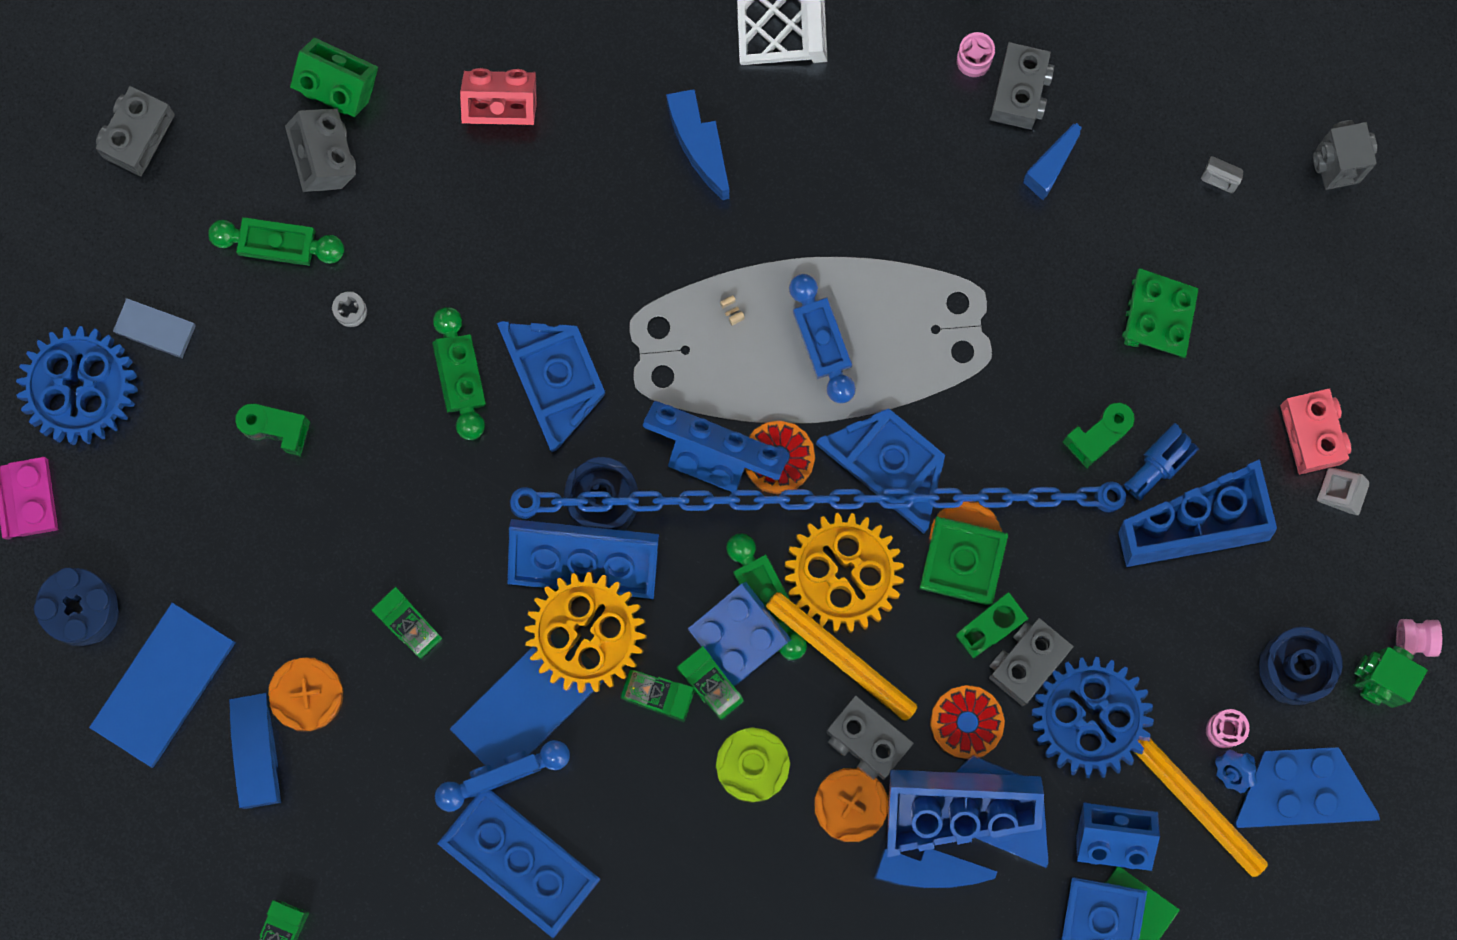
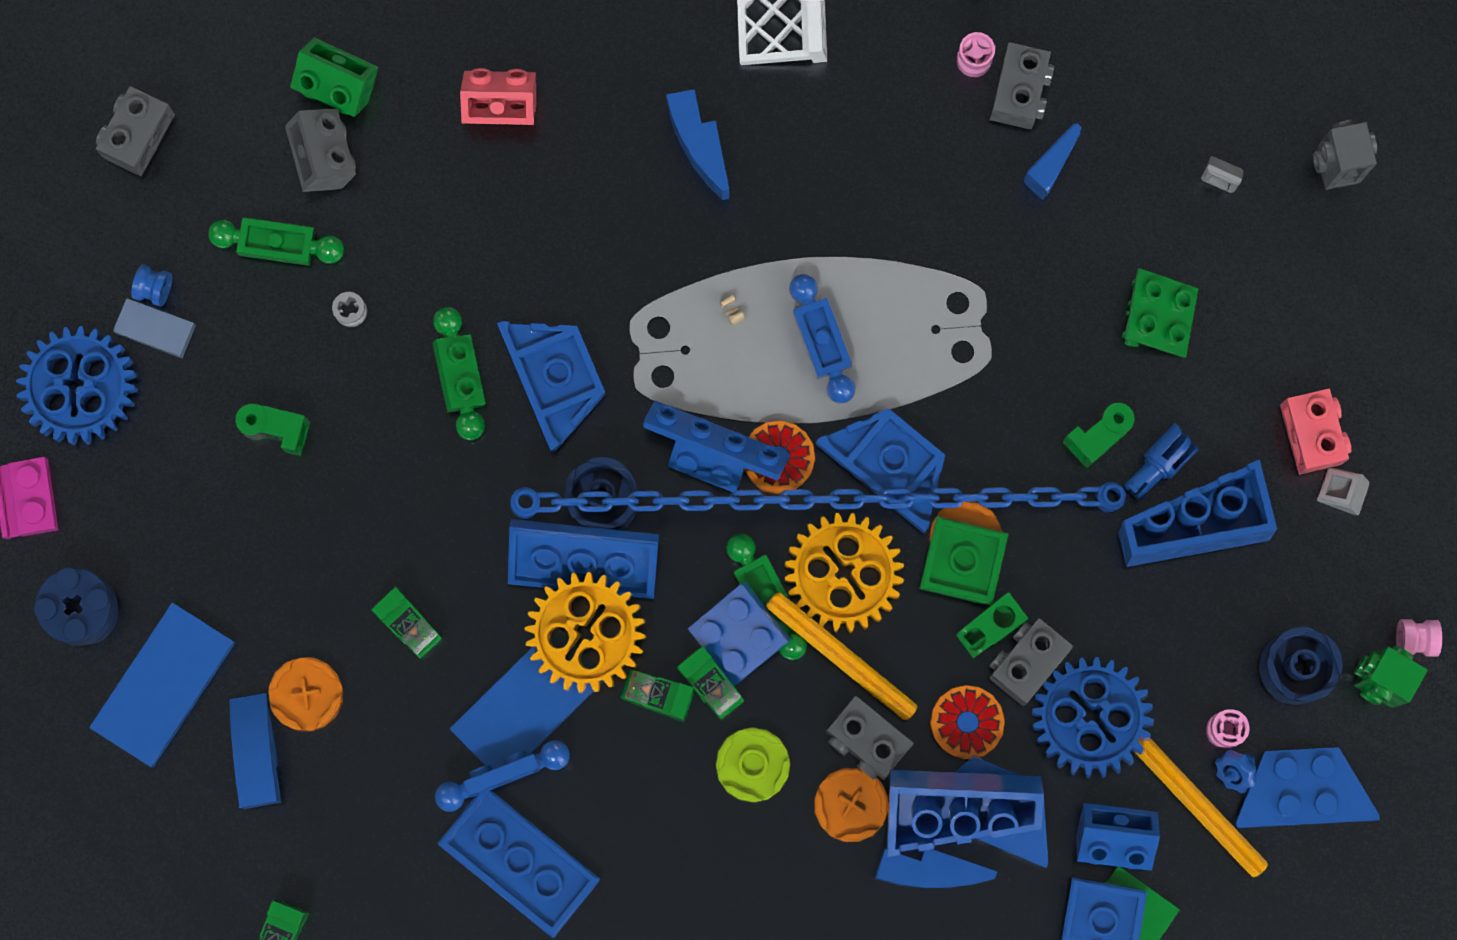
(151, 285): none -> blue wheel

